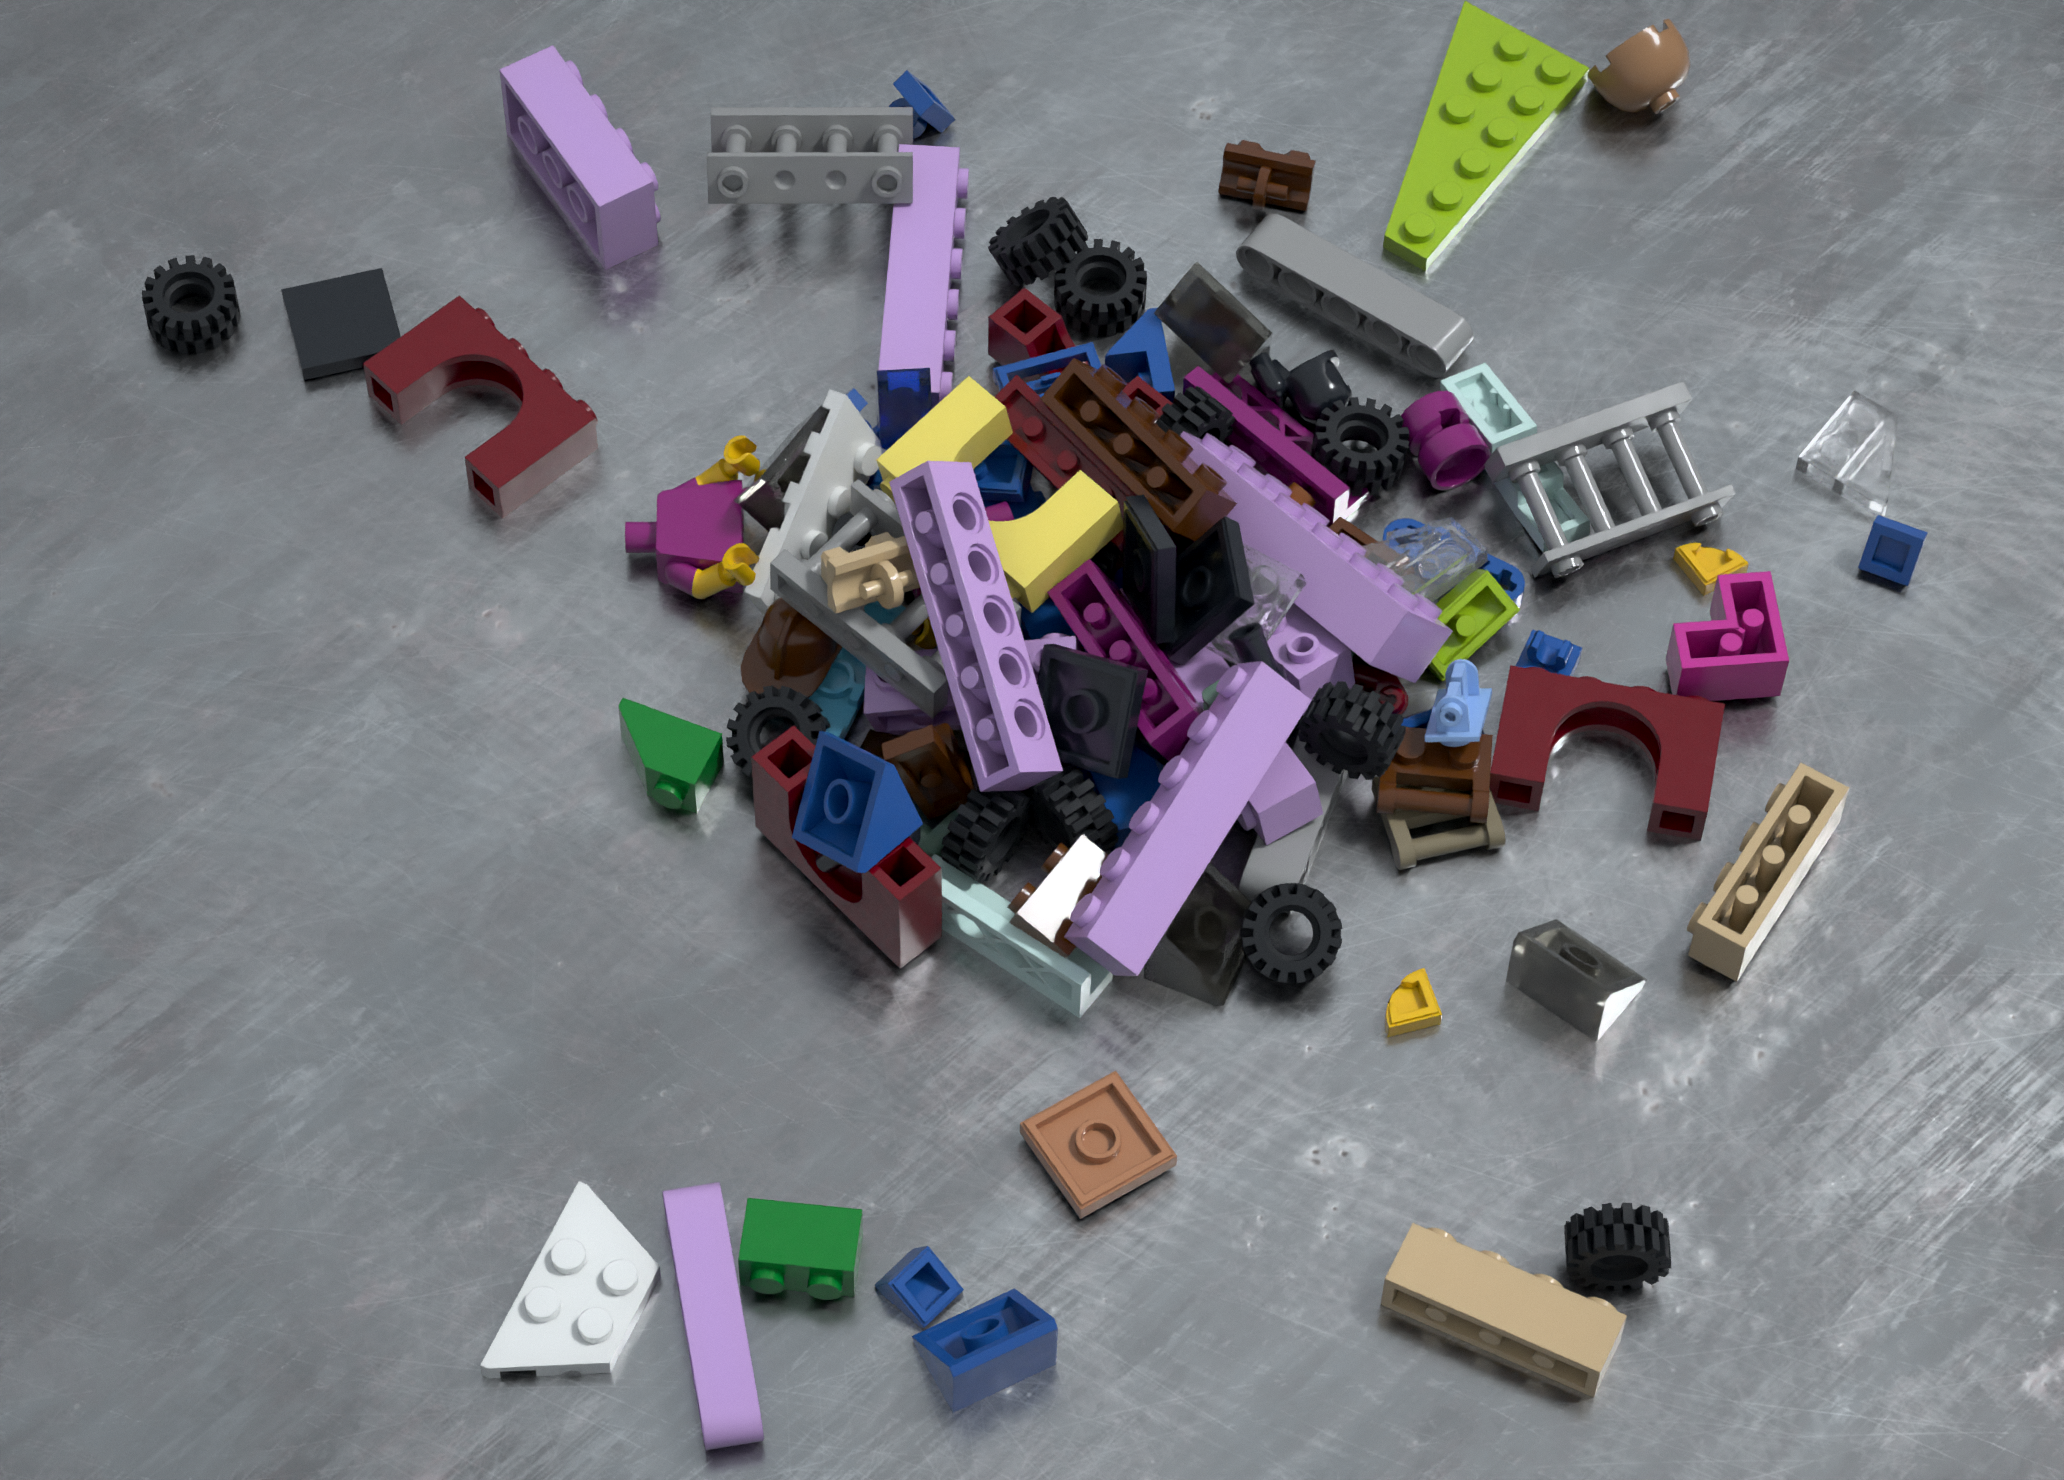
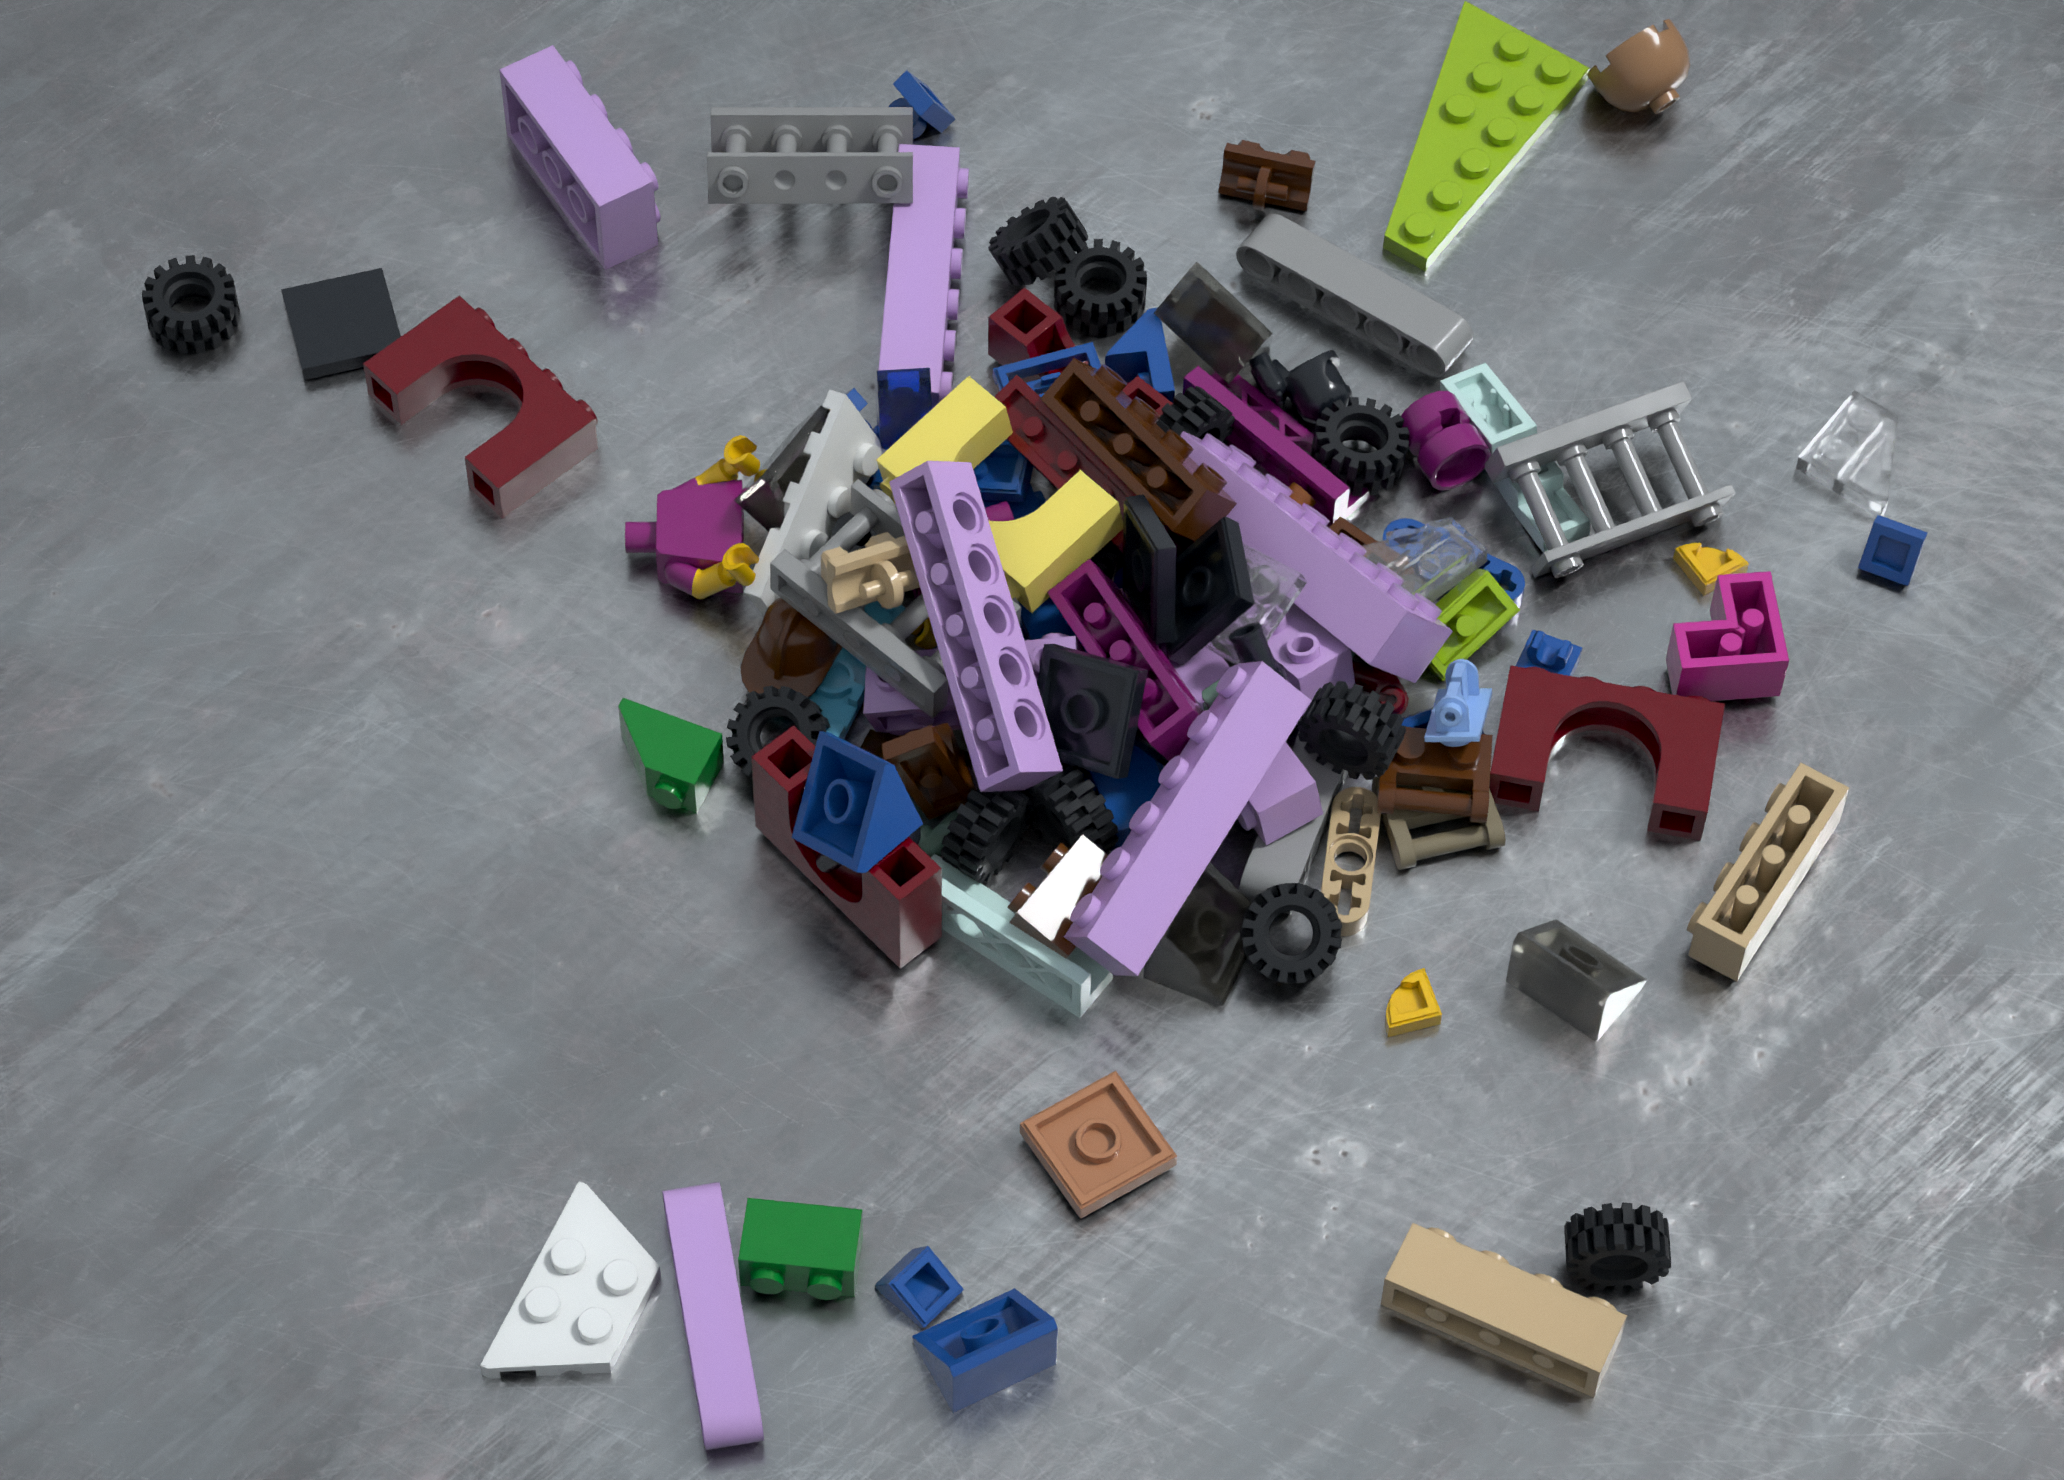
(1363, 843): none -> tan beam

